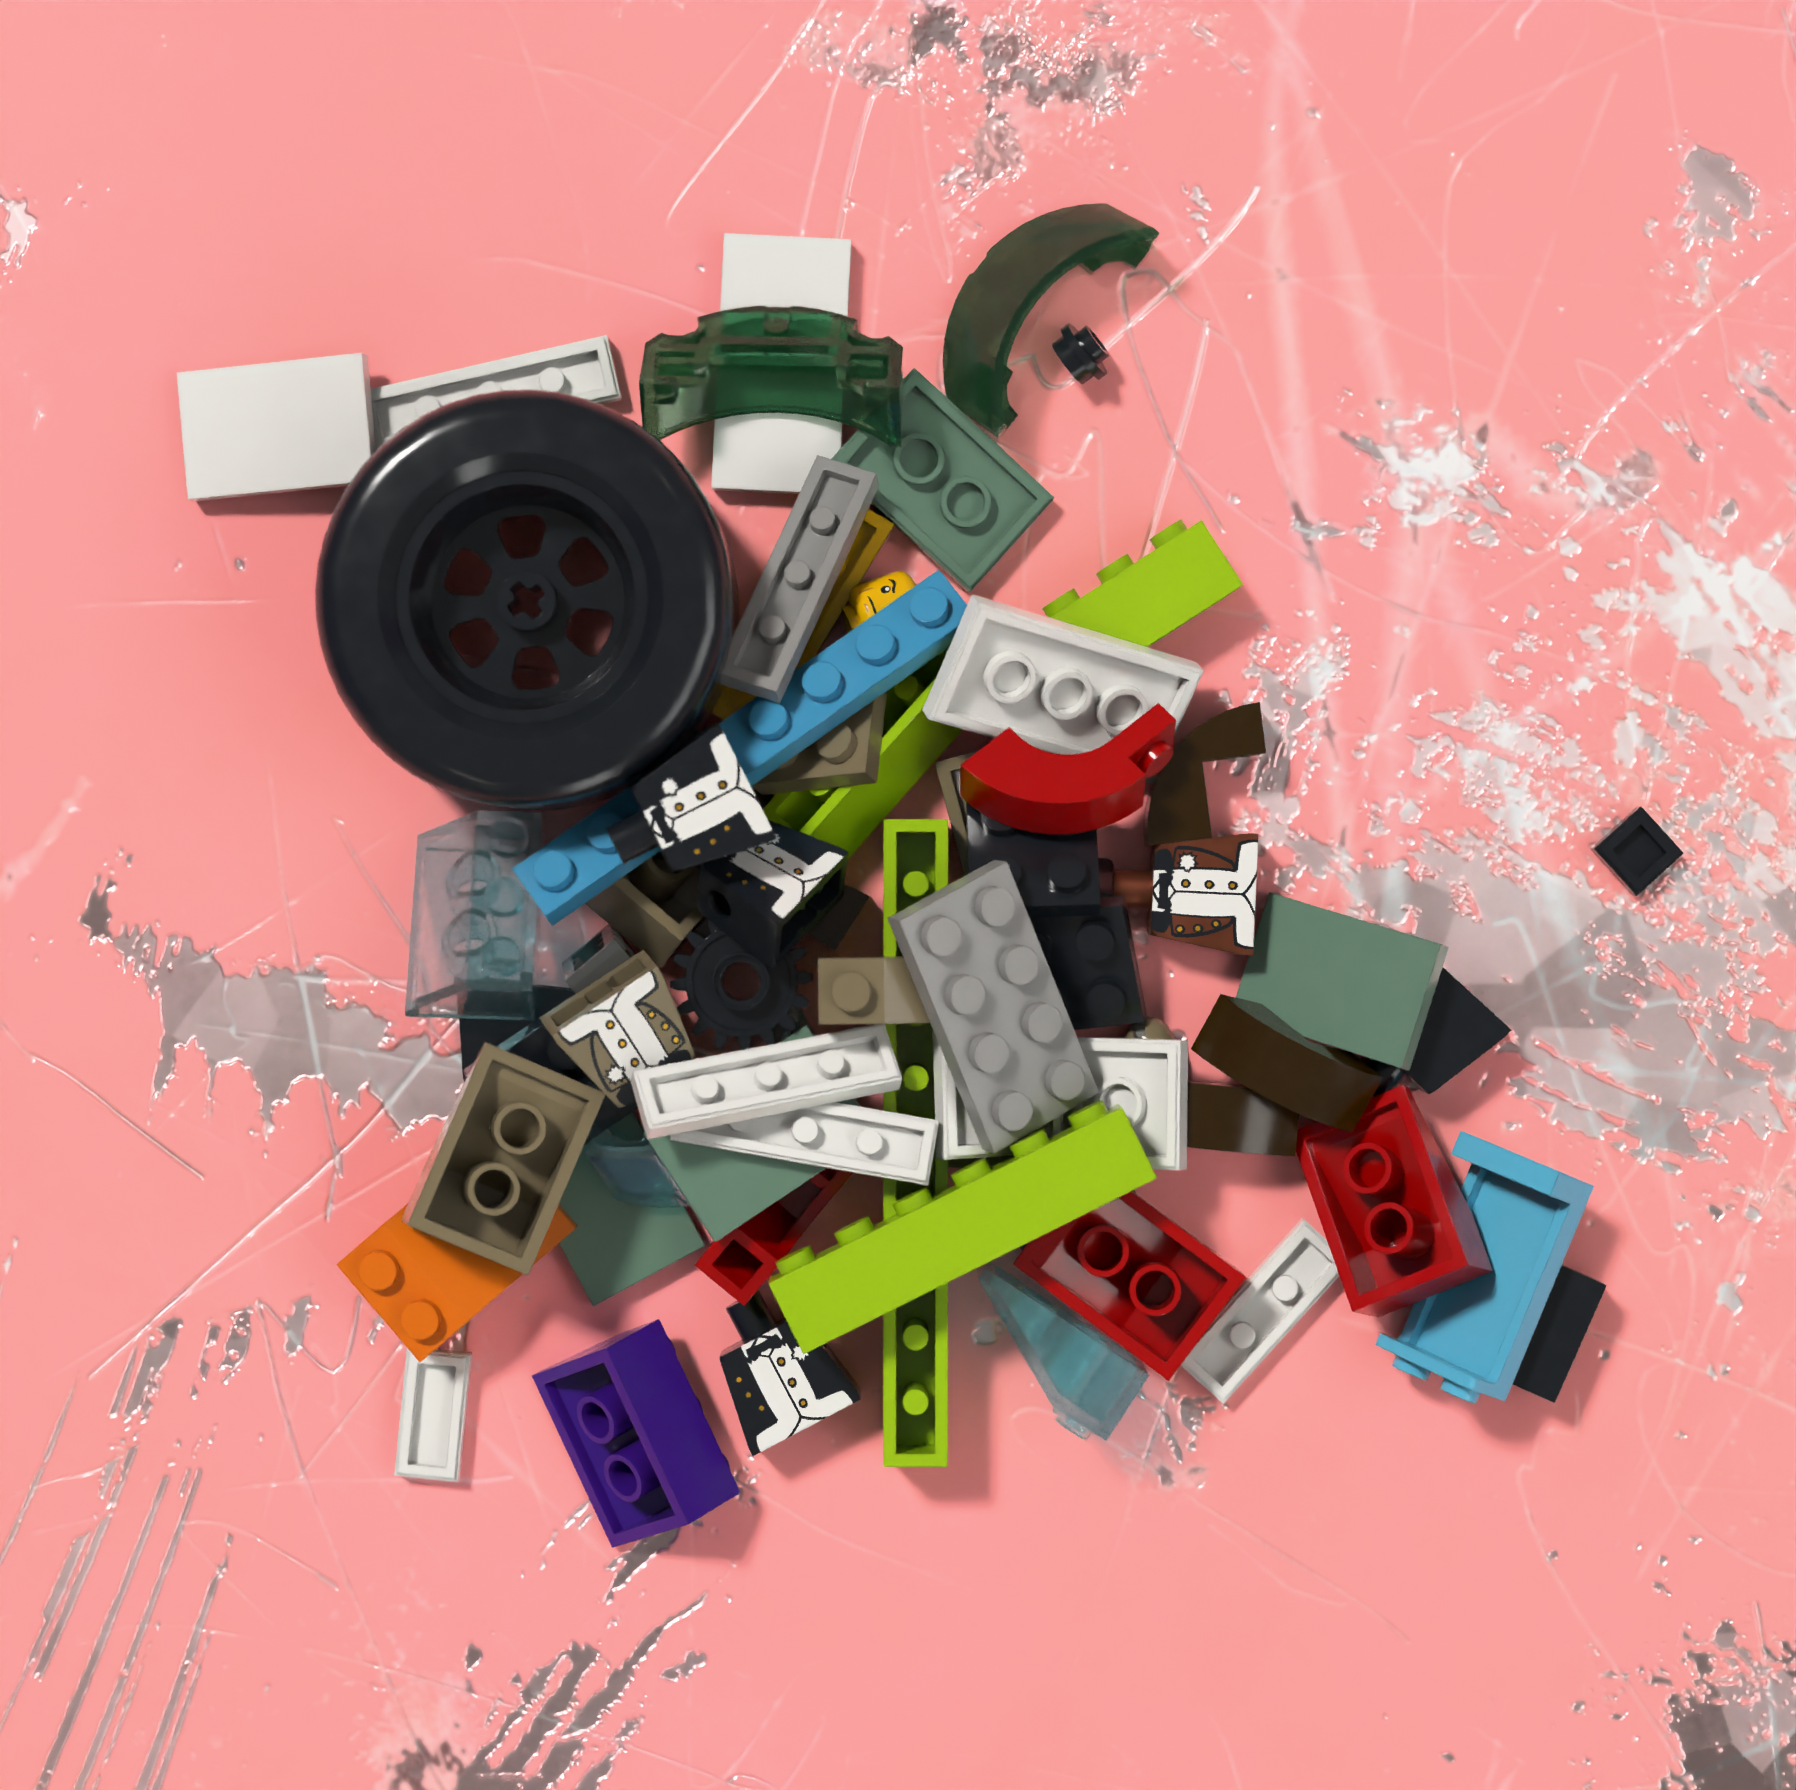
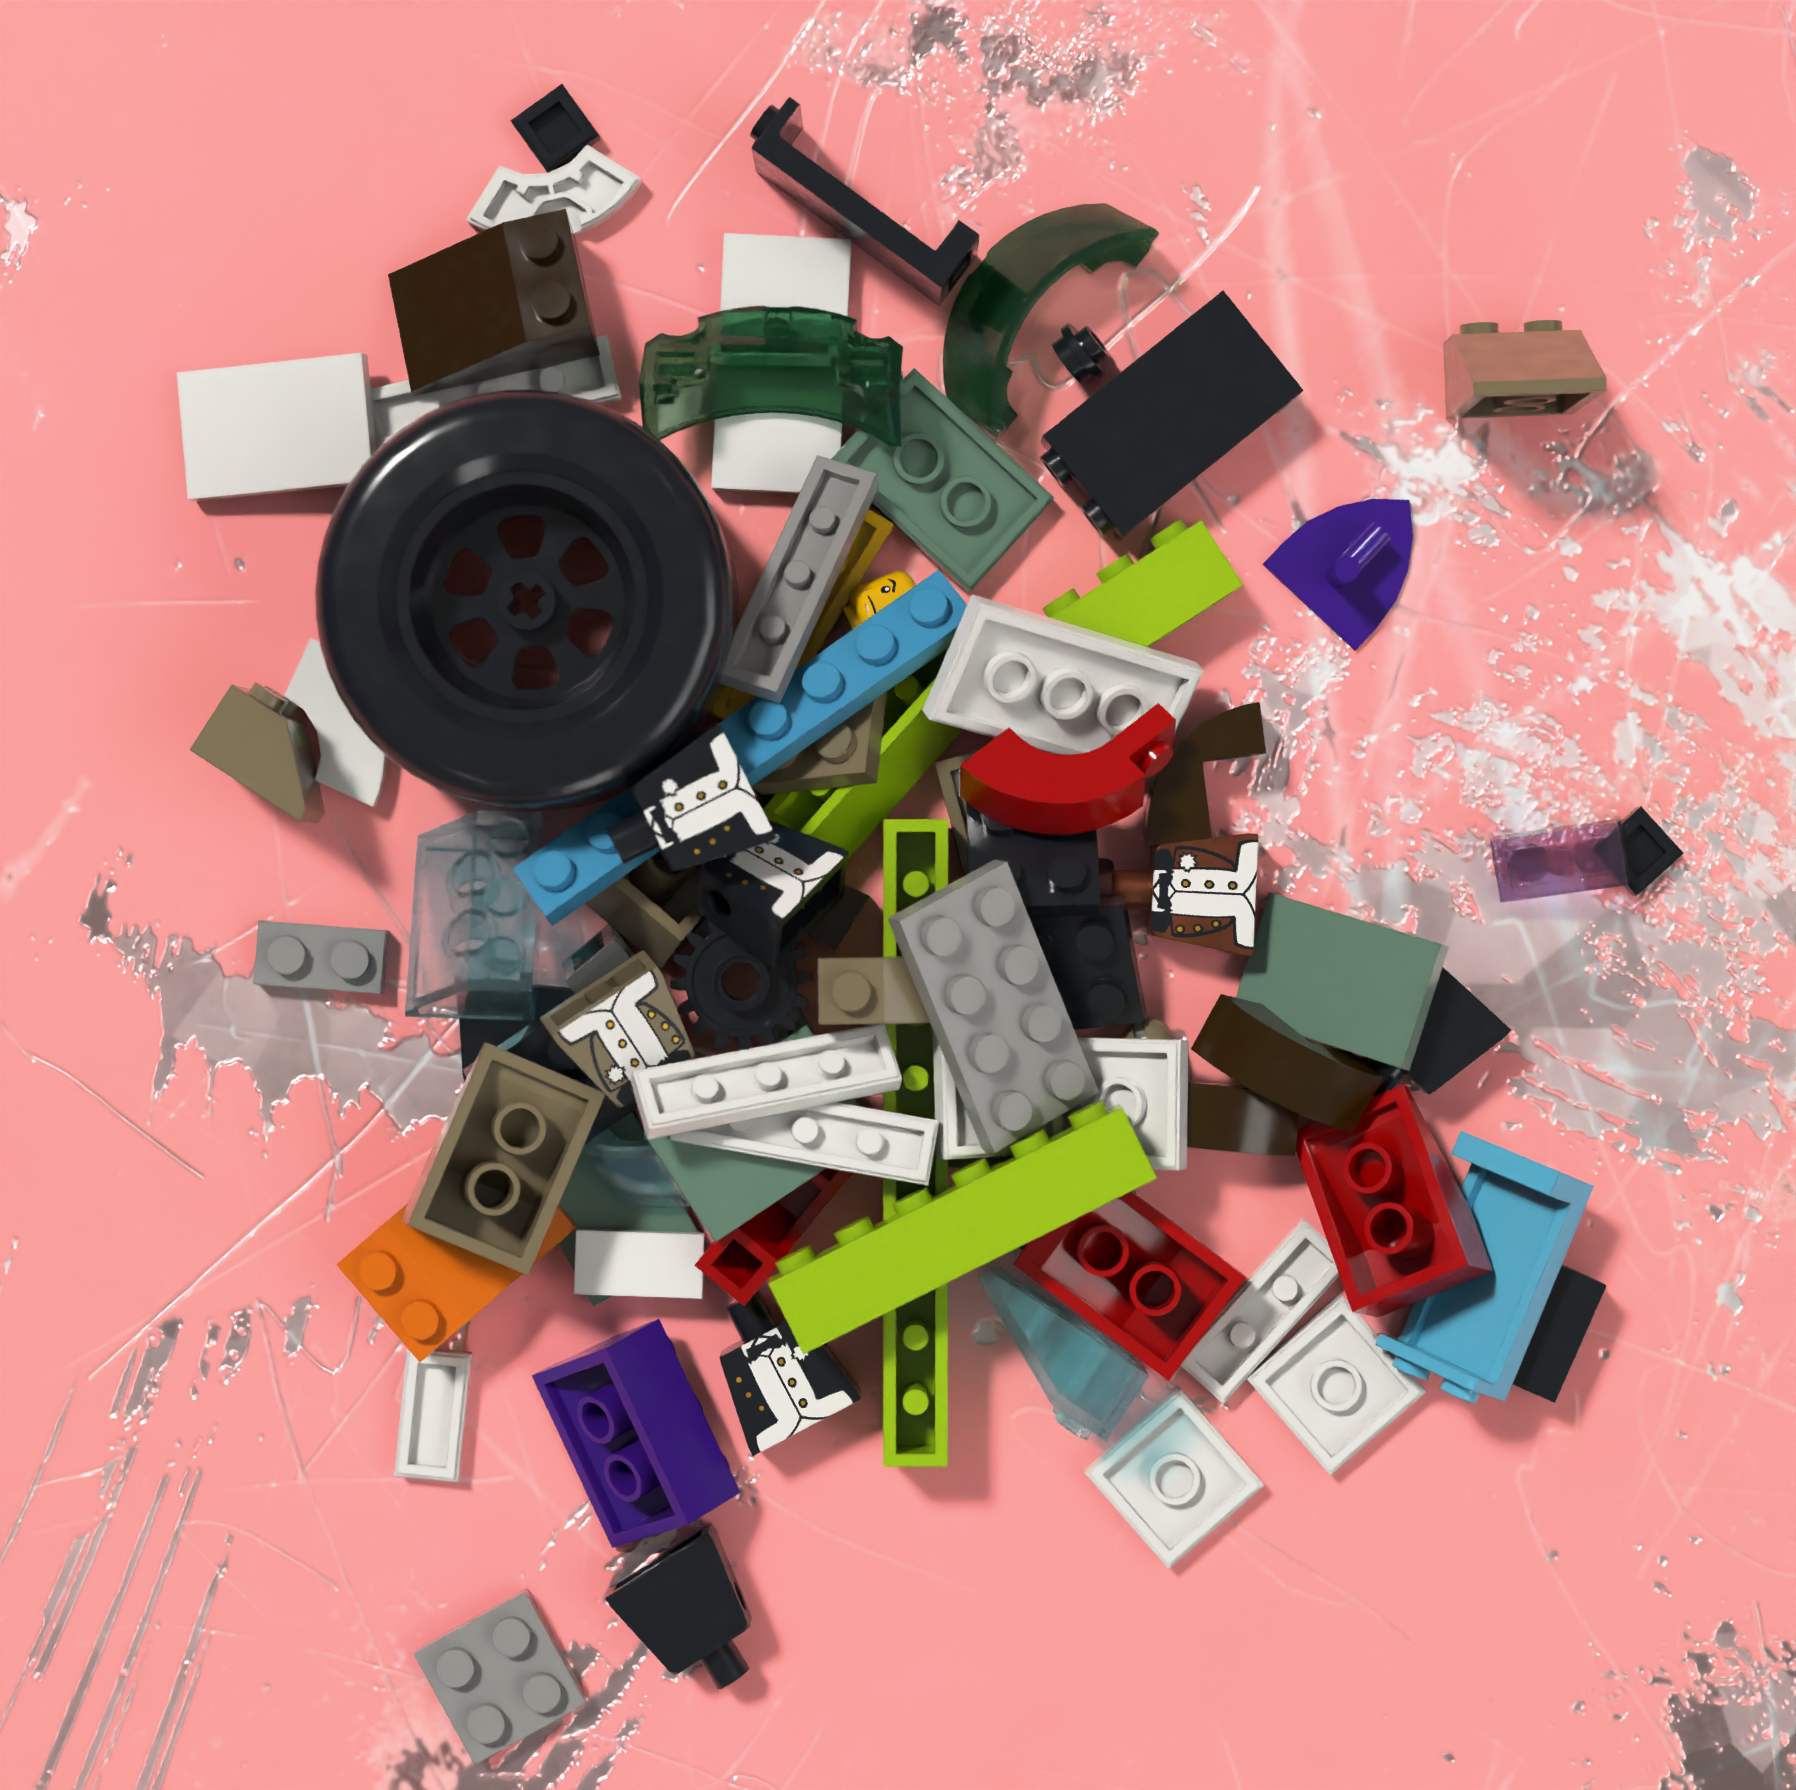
(264, 749): none -> dark tan slope
(321, 957): none -> light grey plate
(347, 755): none -> white tile
(494, 305): none -> dark brown slope
(500, 1676): none -> light grey plate
(555, 129): none -> black tile
(587, 187): none -> white tile
(638, 1263): none -> white tile
(687, 1607): none -> black torso
(854, 217): none -> black panel
(1168, 417): none -> black panel
(1173, 1477): none -> white tile
(1334, 1384): none -> white tile
(1348, 564): none -> dark purple shield
(1519, 372): none -> slope
(1560, 860): none -> clear purple plate

